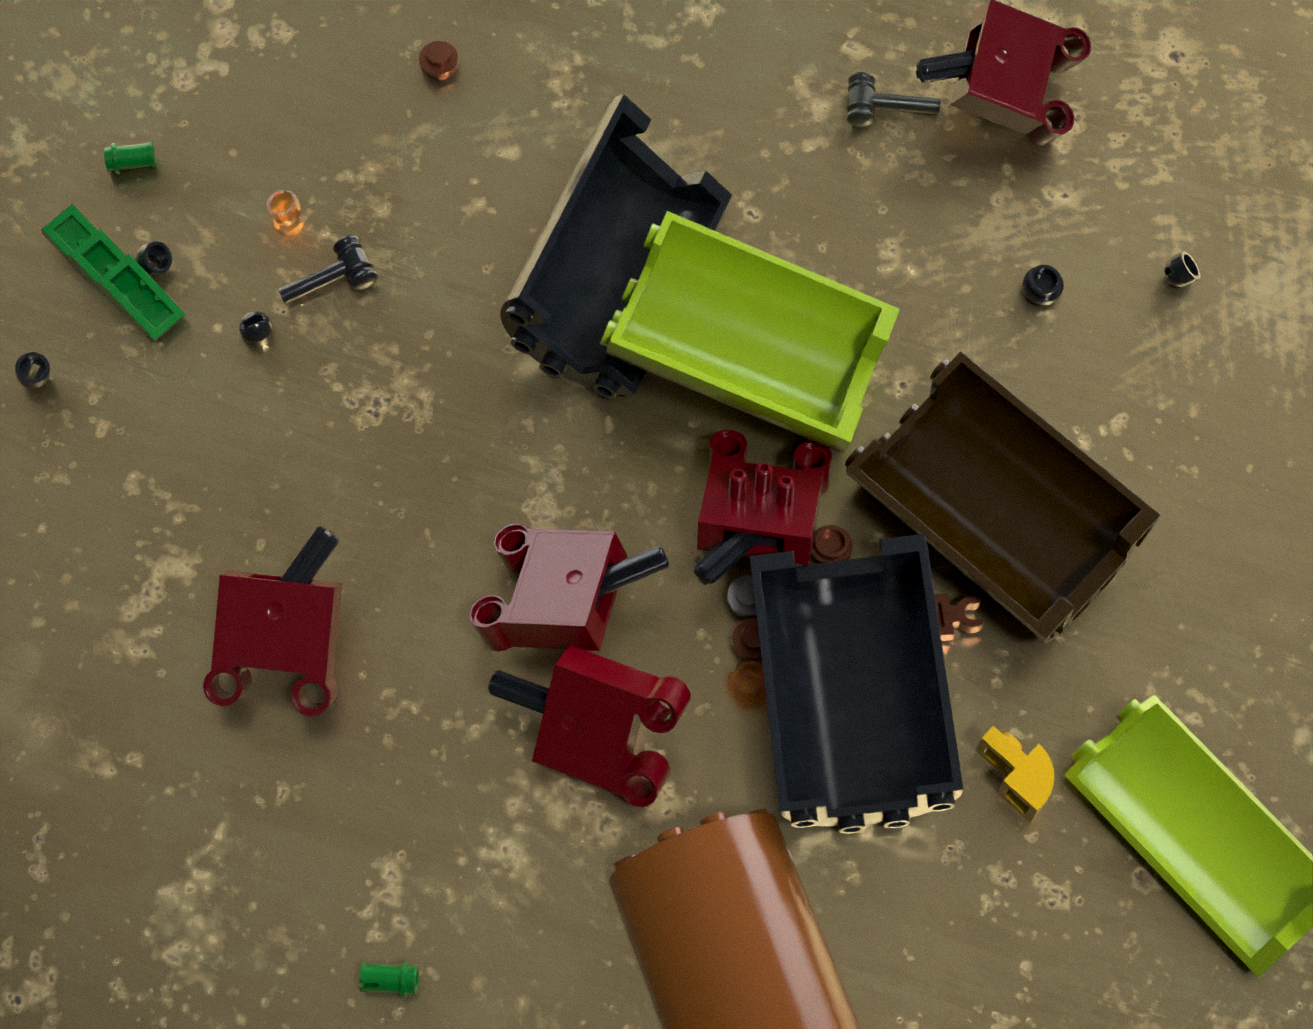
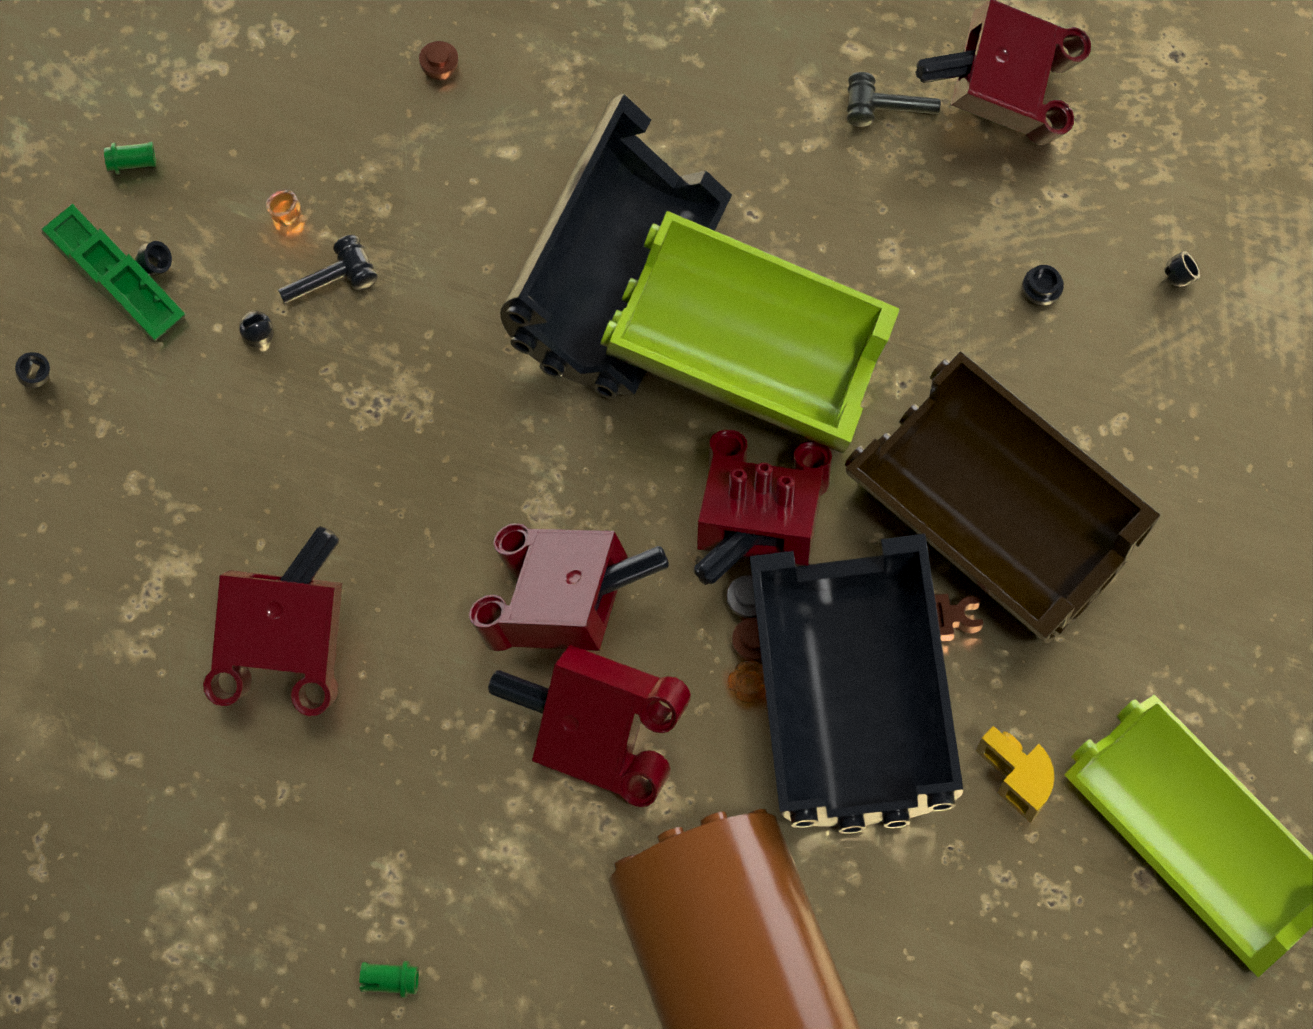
(831, 544): copper plate -> none

